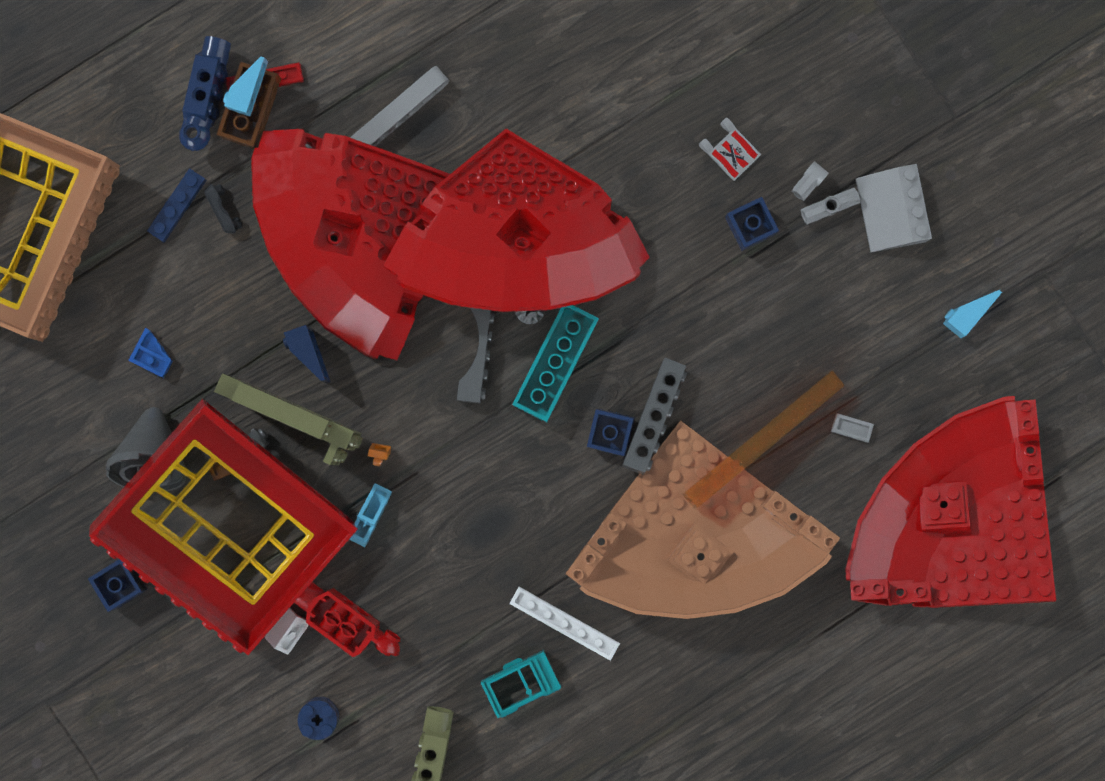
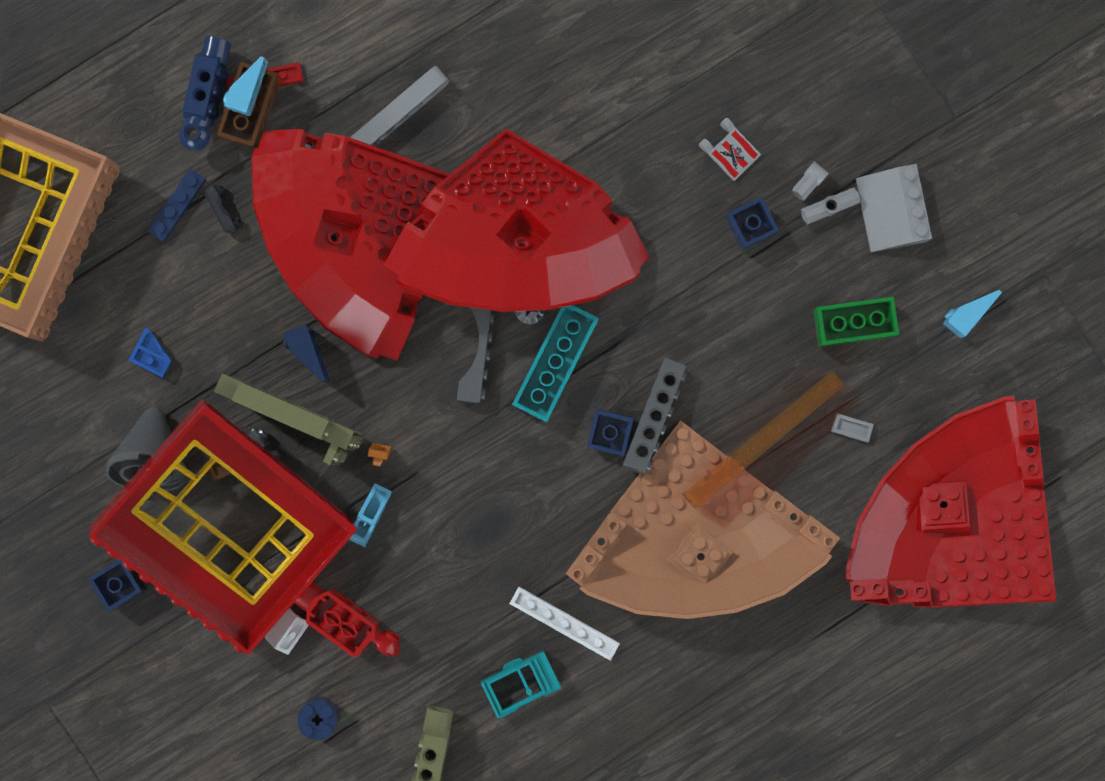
(856, 321): none -> green brick

